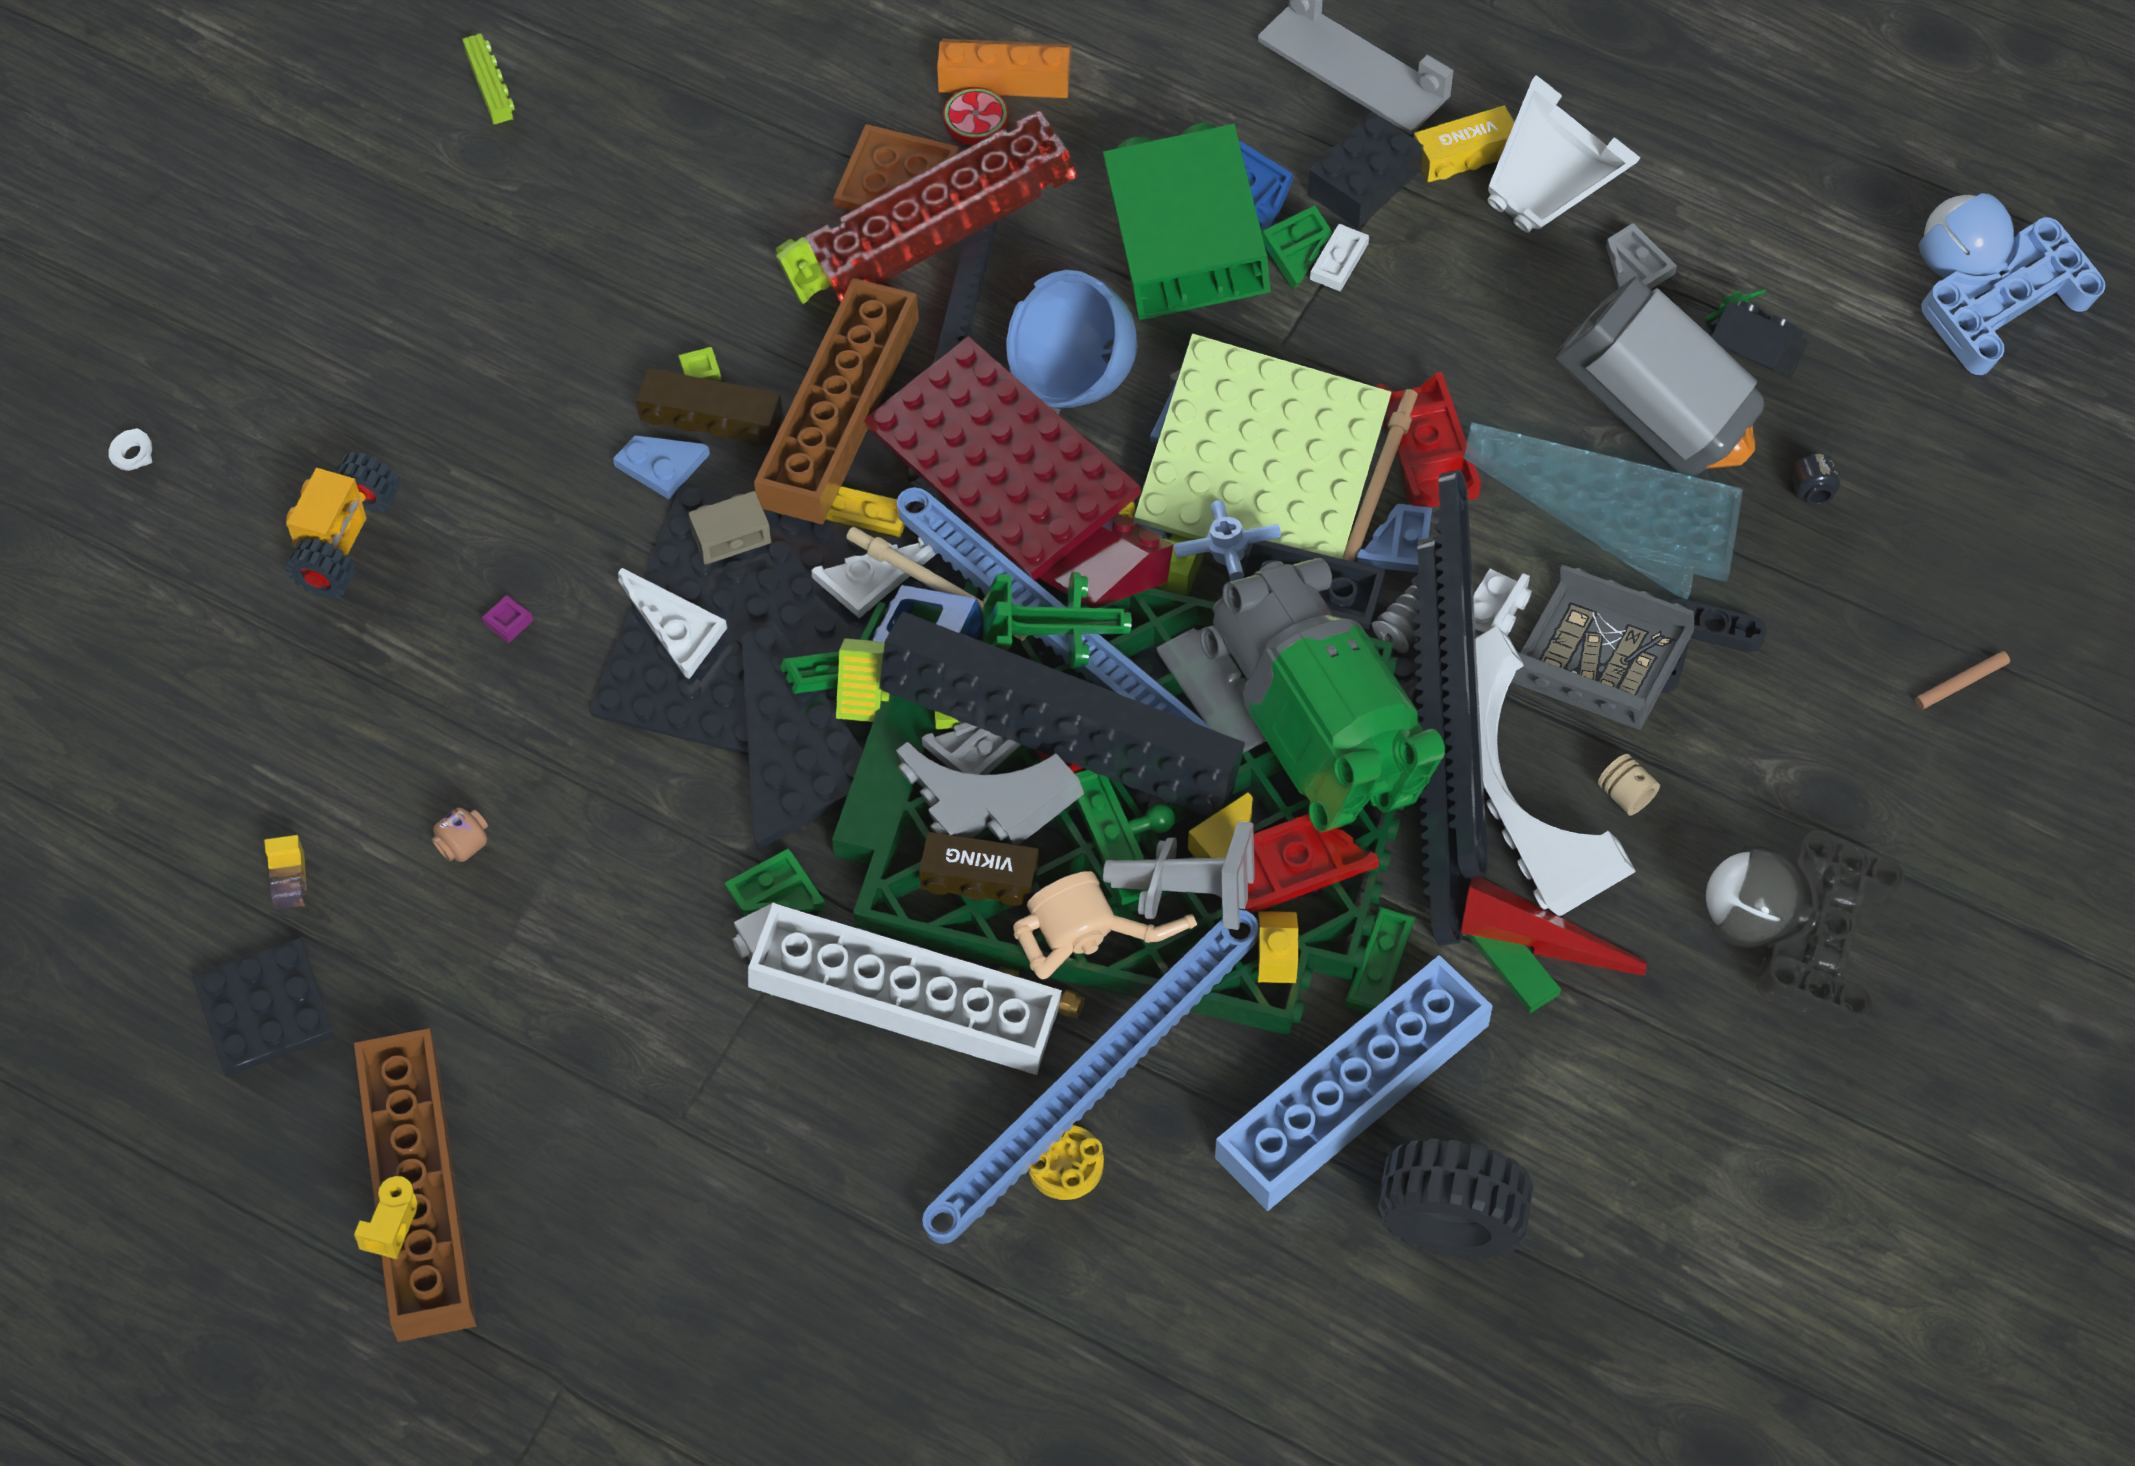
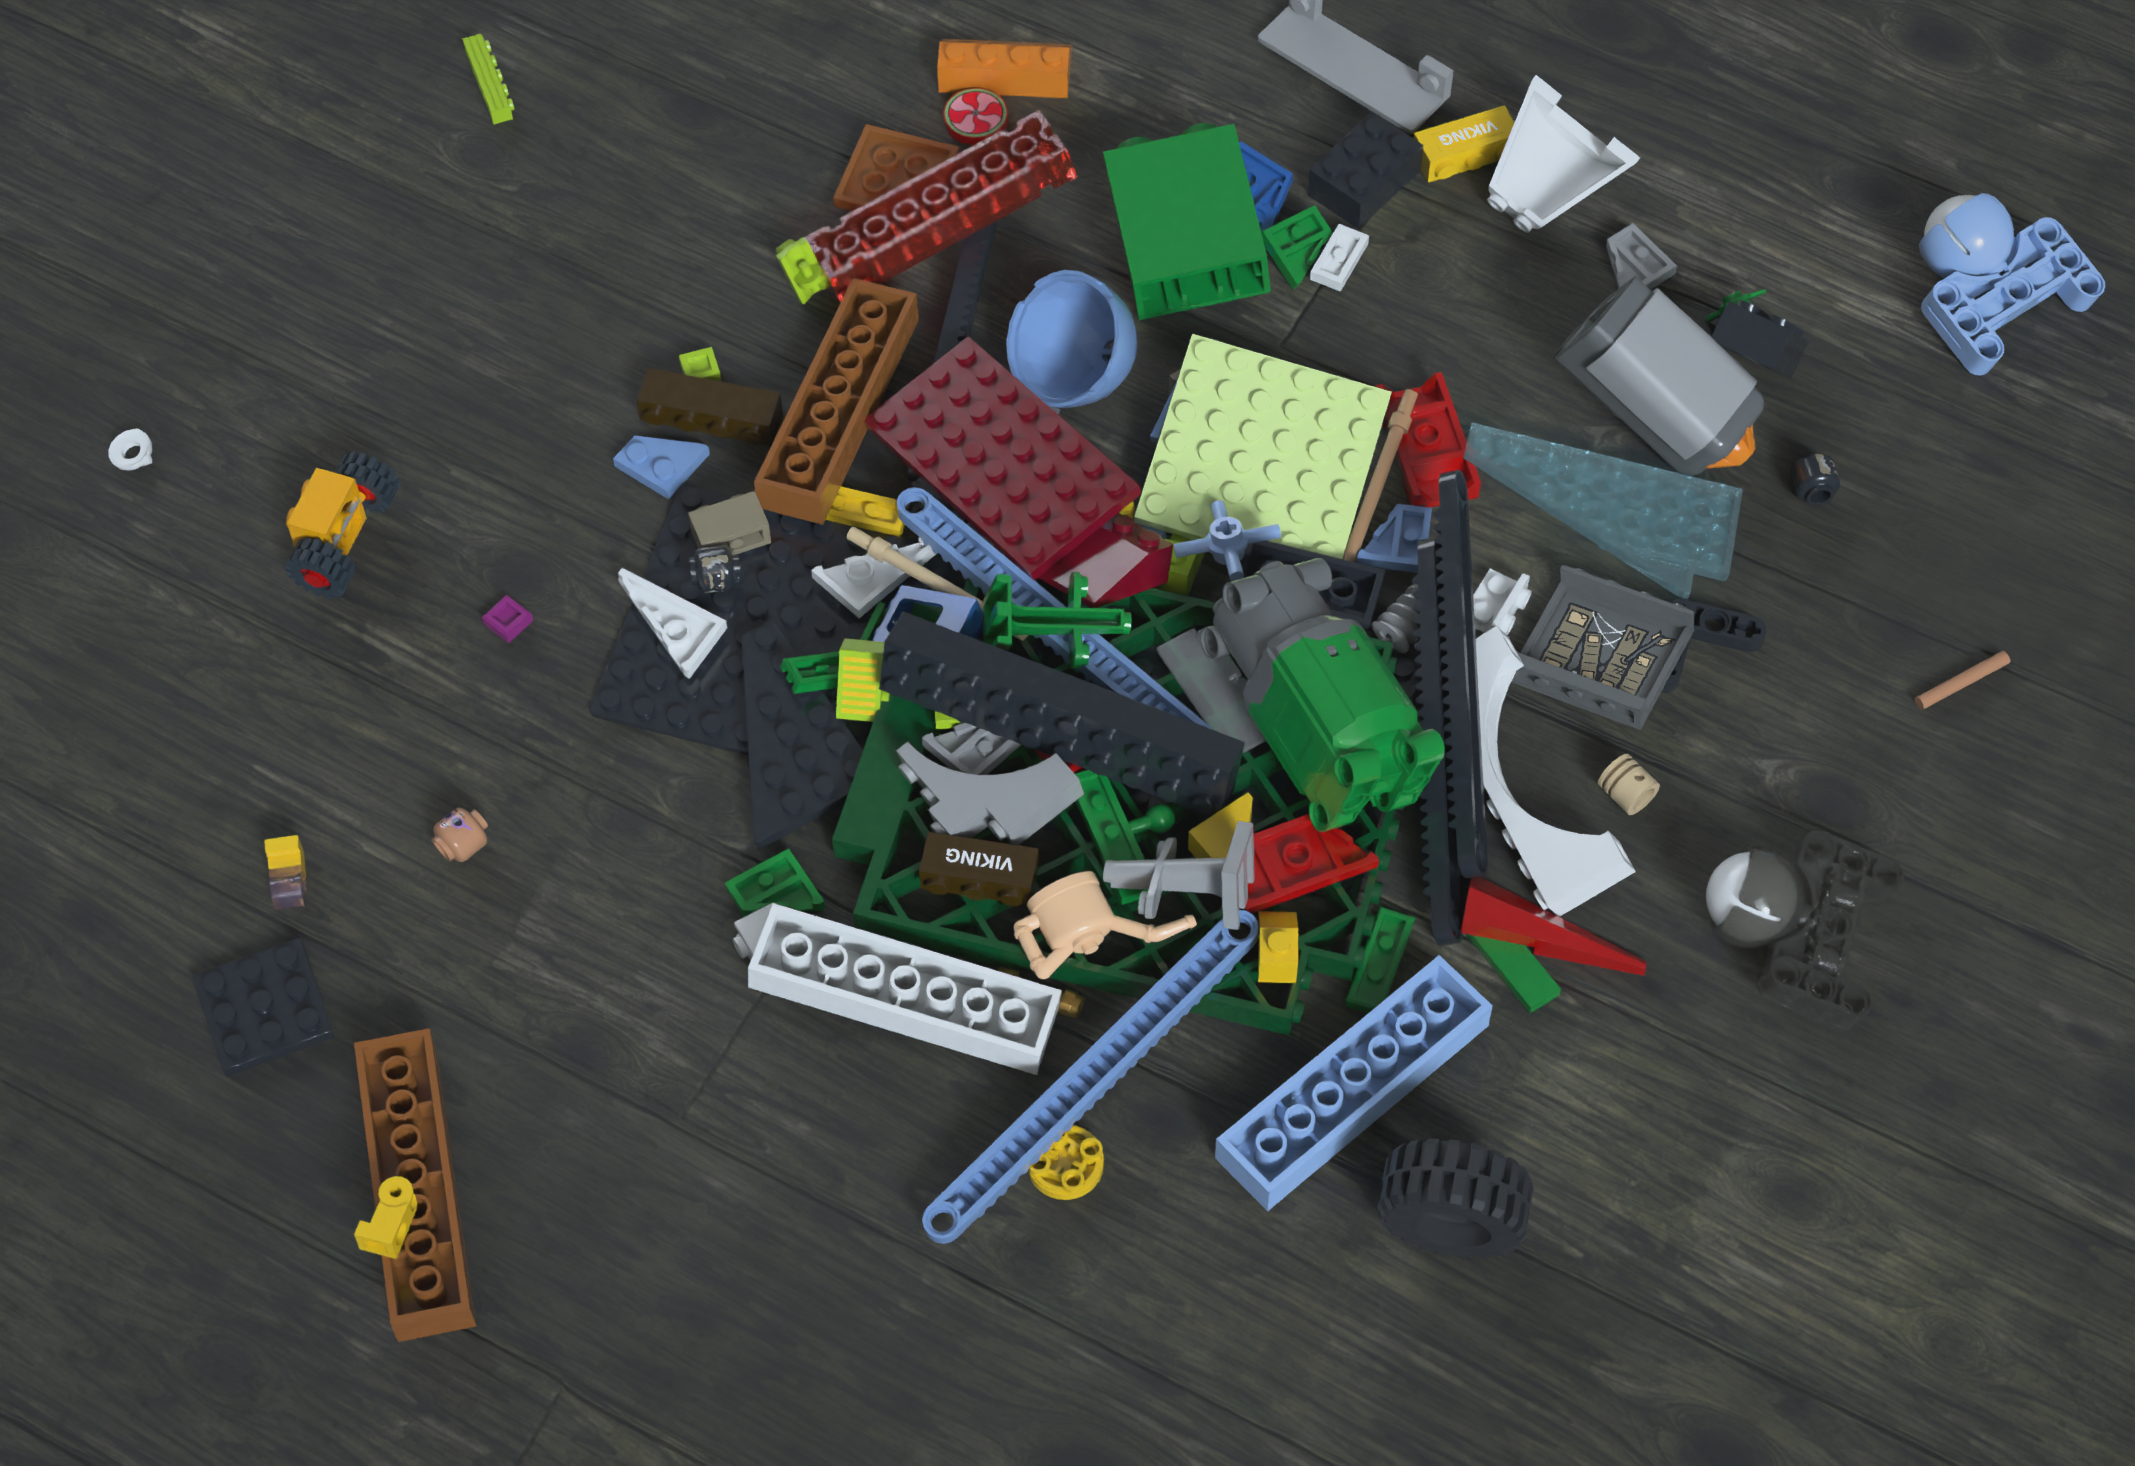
(714, 569): none -> black head

